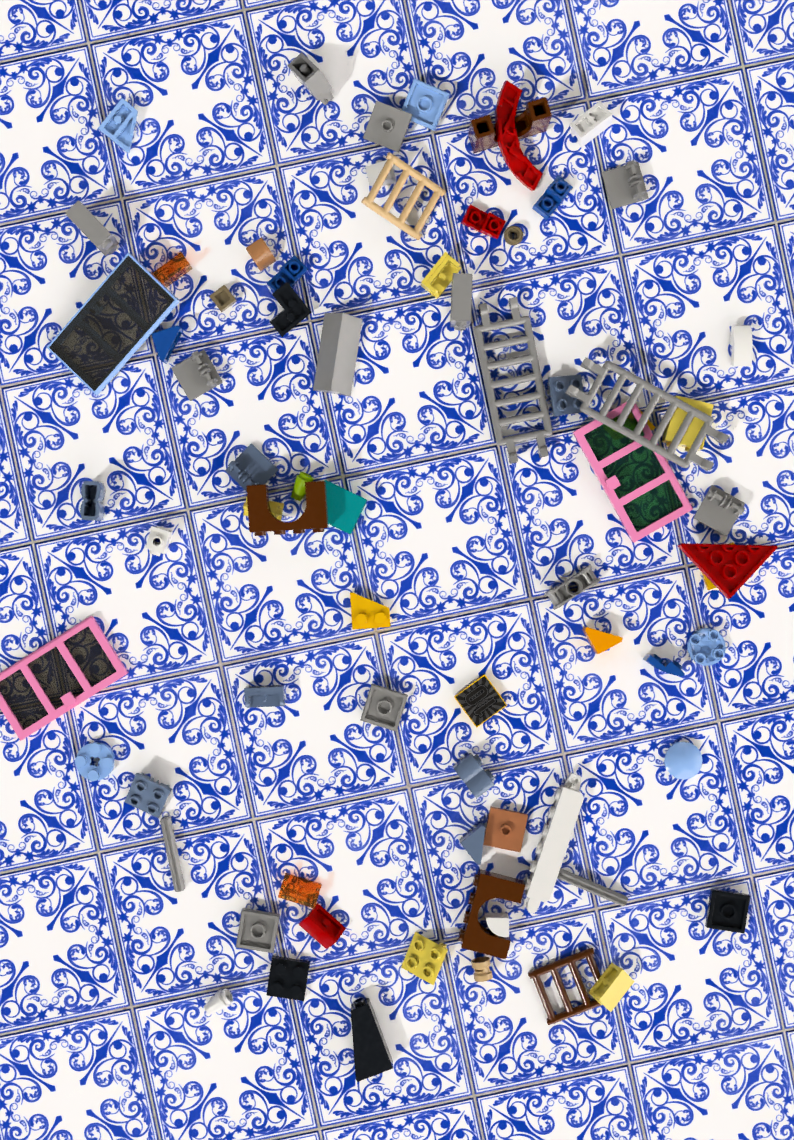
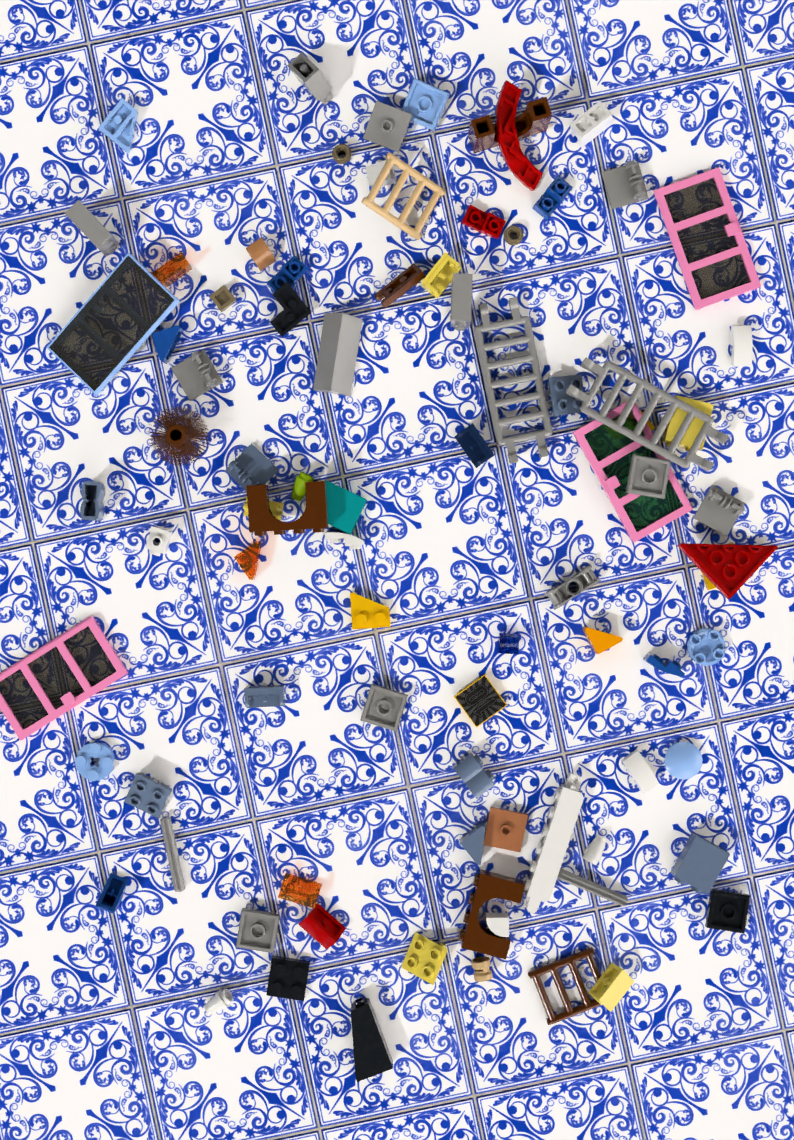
(112, 893): none -> blue slope
(169, 439): none -> reddish brown piece
(249, 559): none -> clear orange slope
(341, 148): none -> dark tan plate
(351, 541): none -> white slope
(399, 285): none -> reddish brown hinge
(474, 445): none -> dark blue hinge
(508, 643): none -> clear blue brick
(595, 850): none -> white cone
(640, 771): none -> white slope
(648, 476): none -> light grey plate
(699, 864): none -> sand blue brick
(707, 238): none -> door

